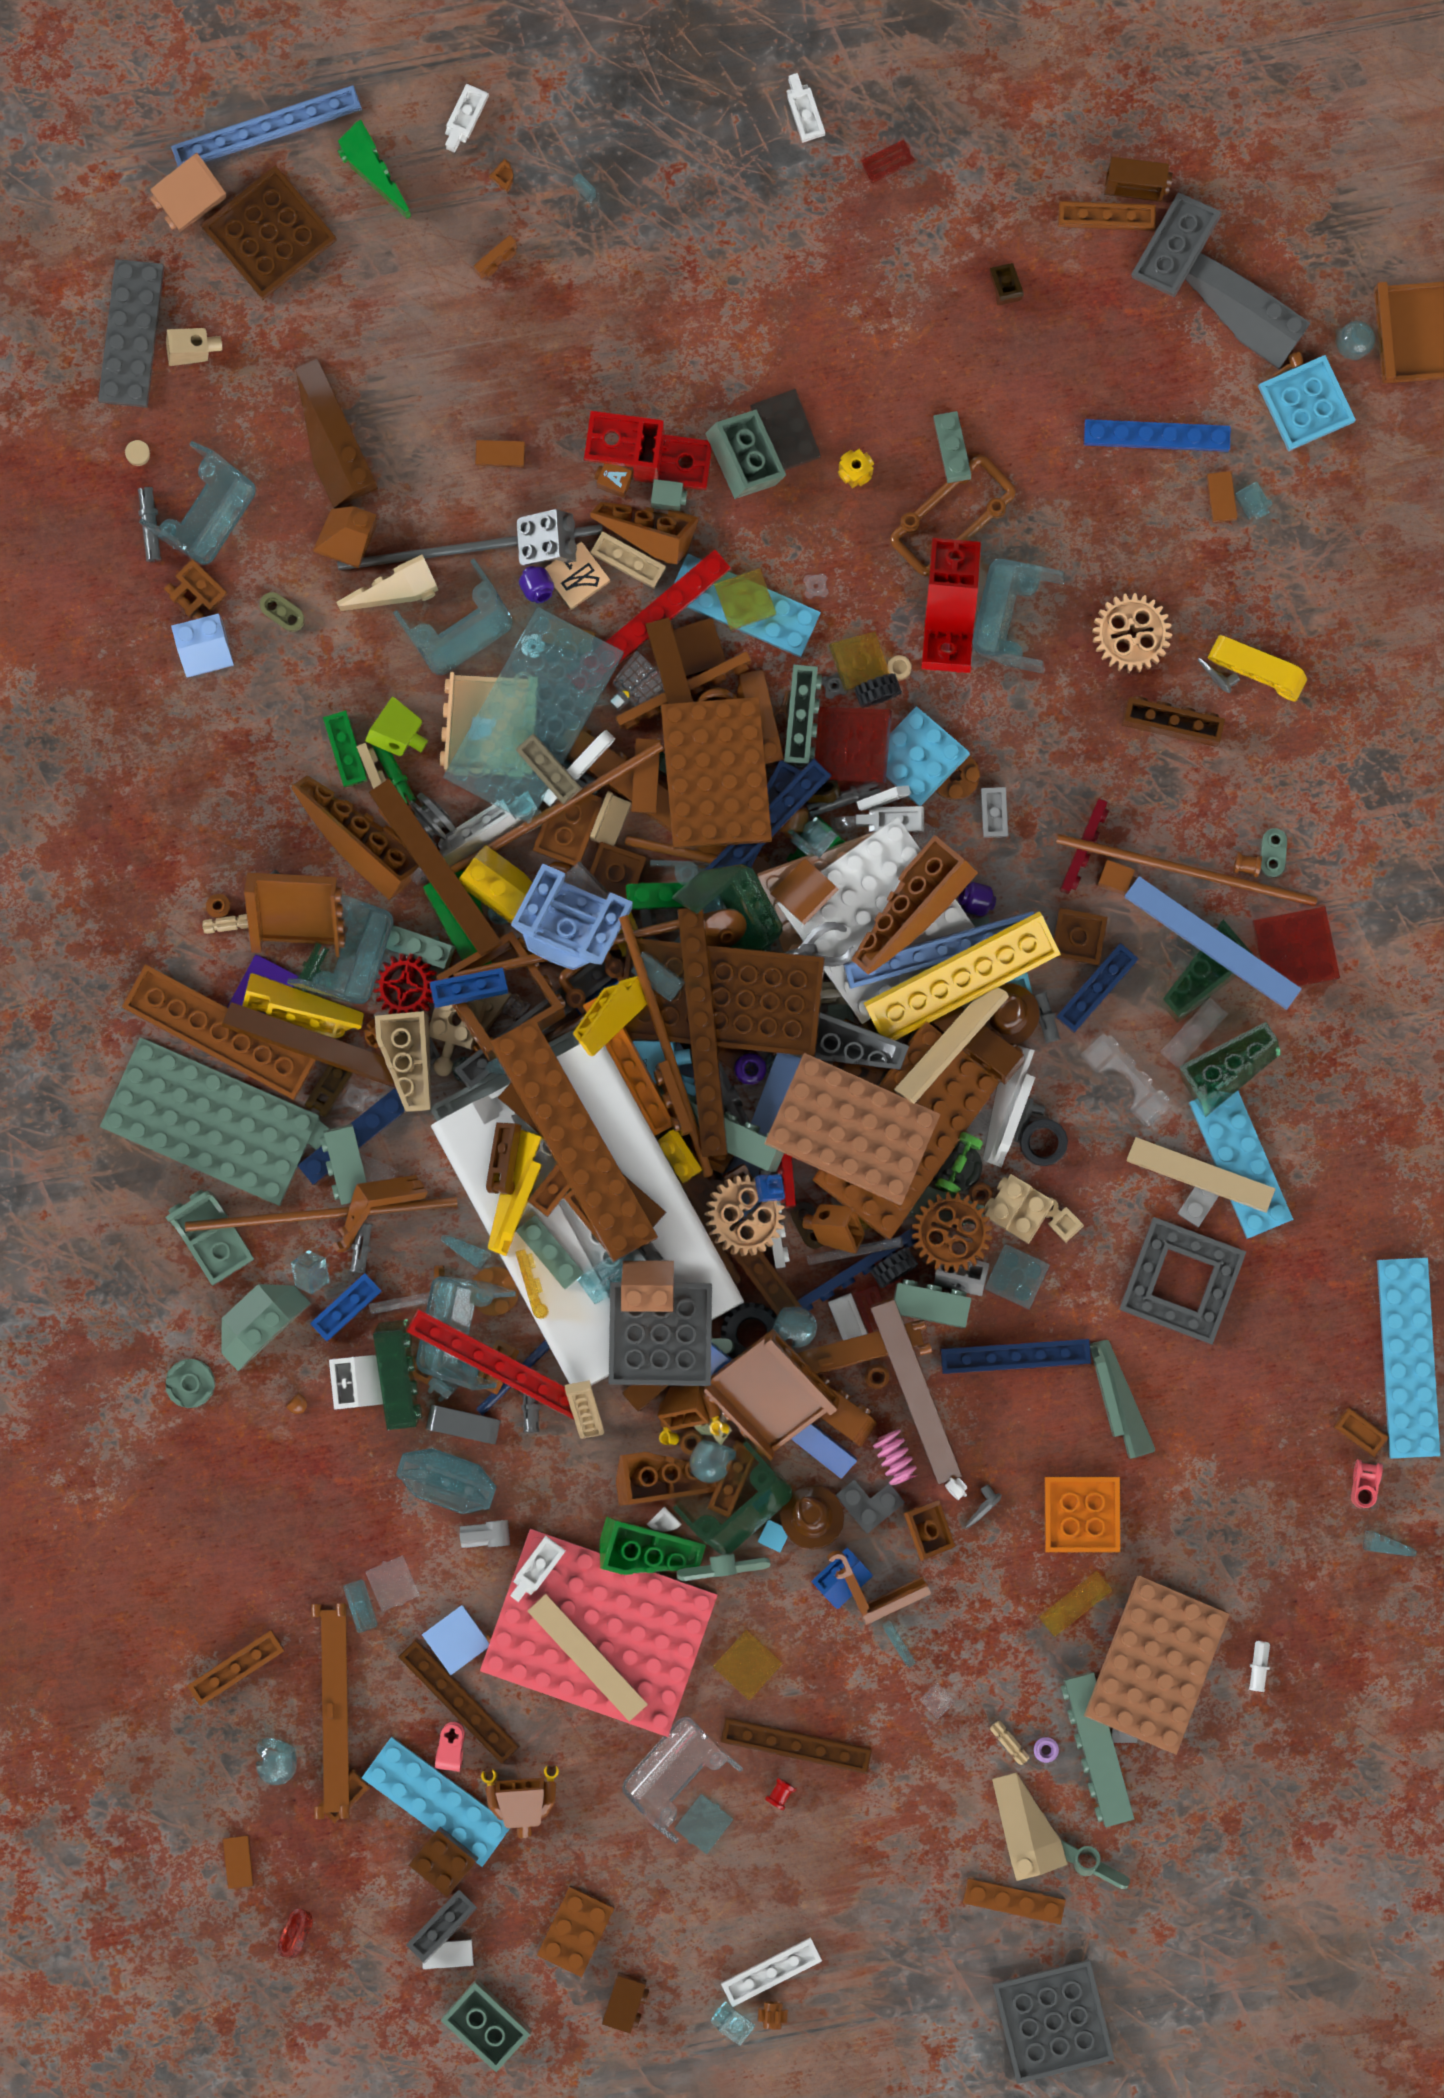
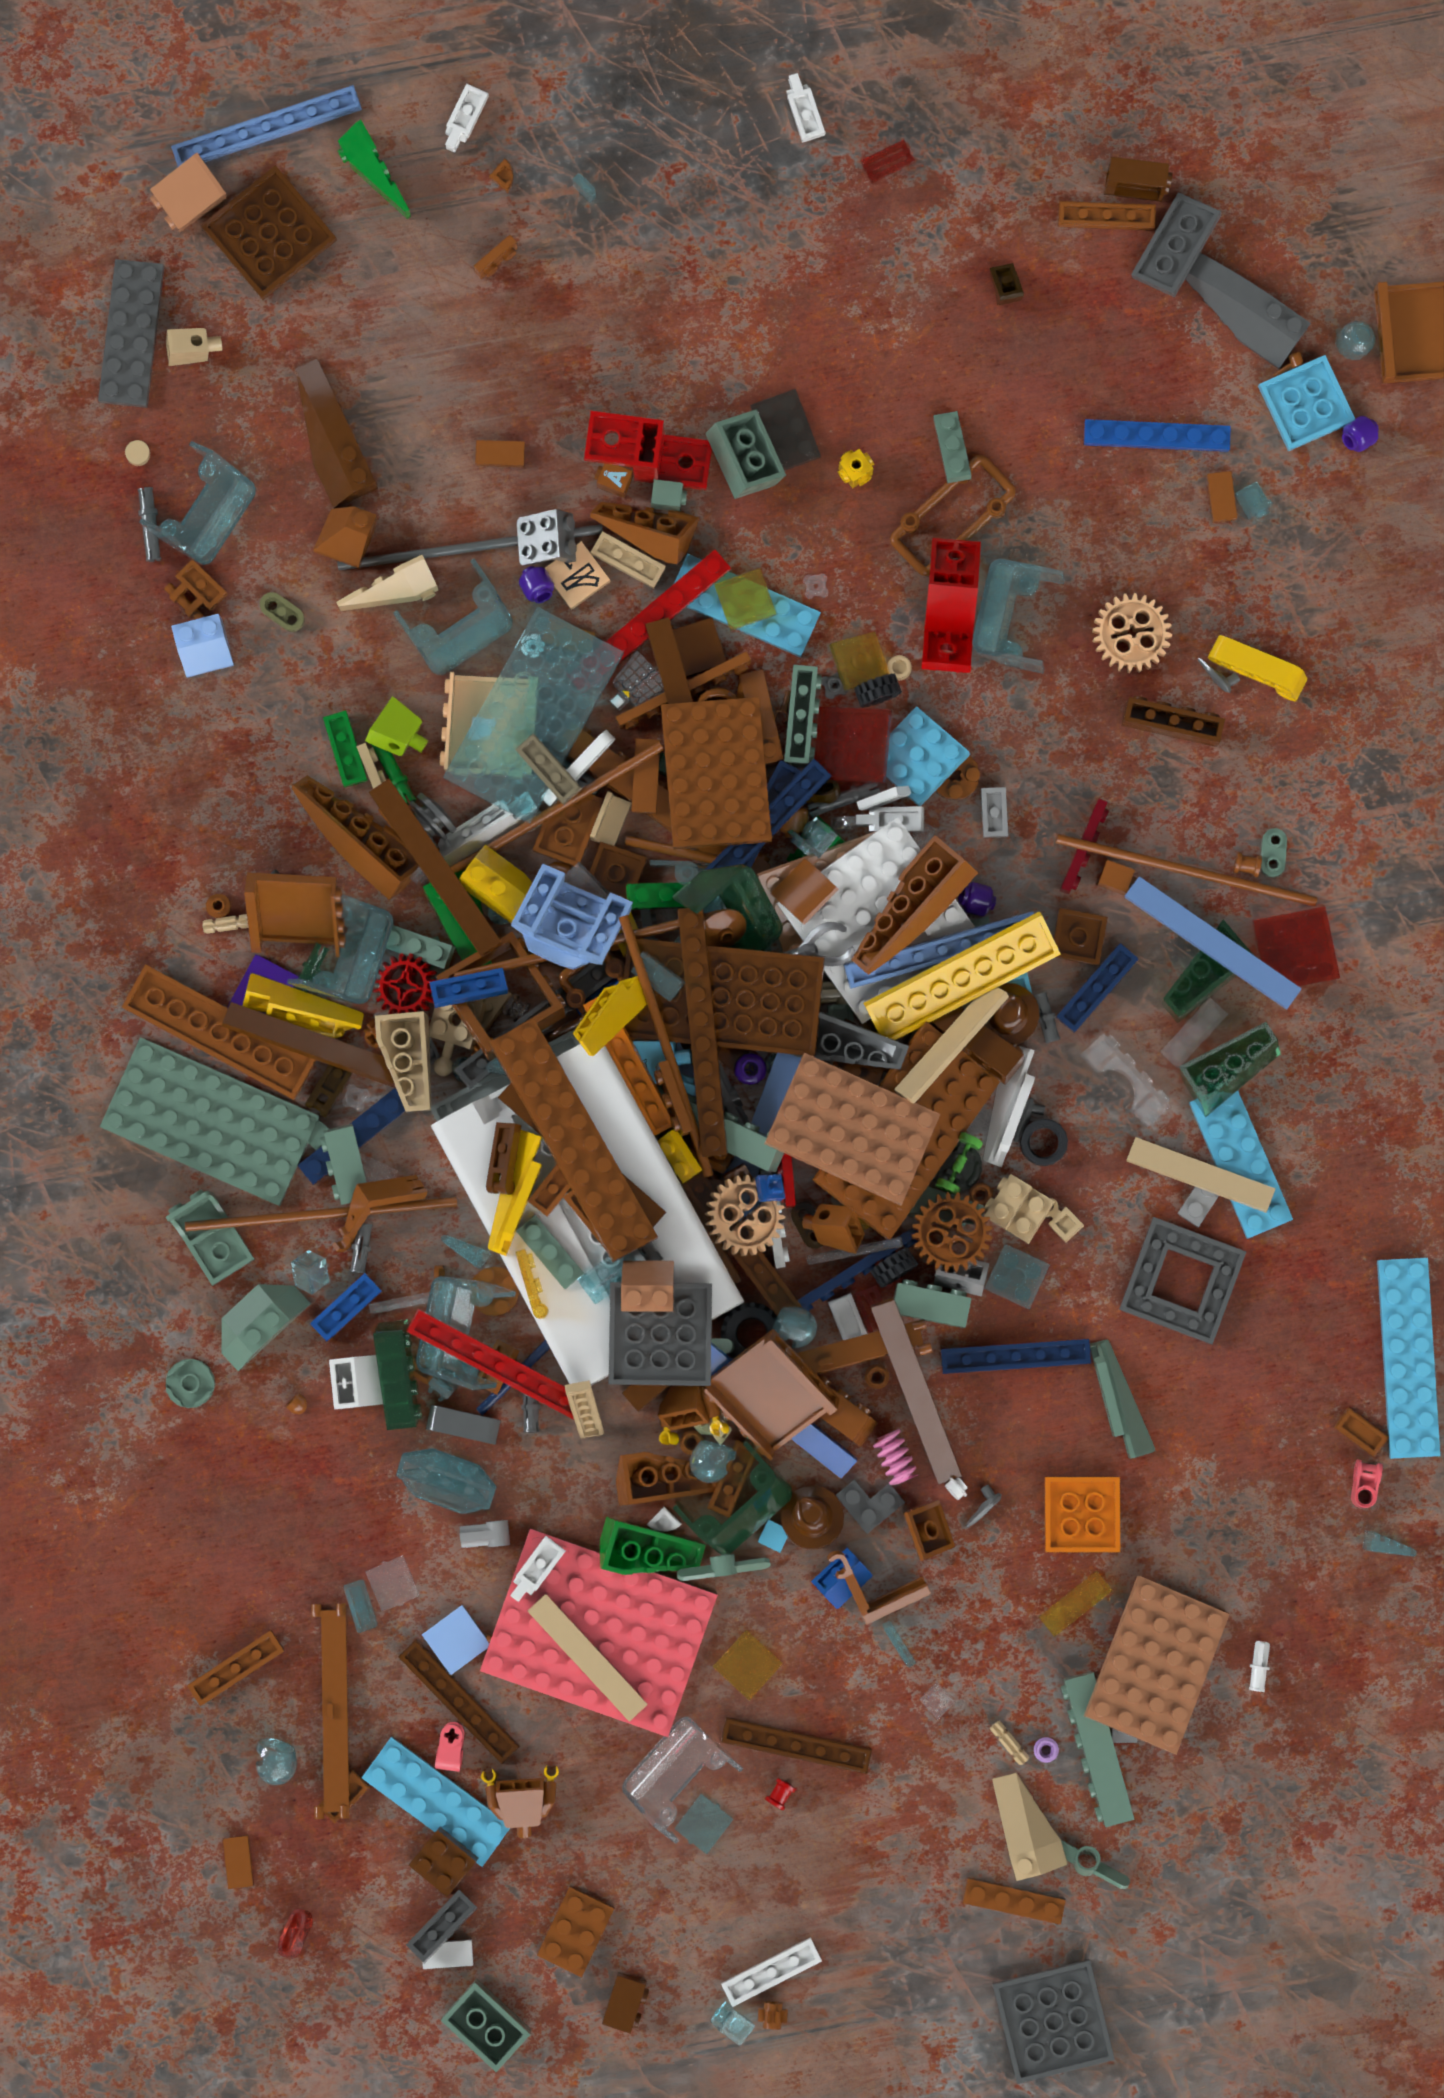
(1360, 434): none -> dark purple head

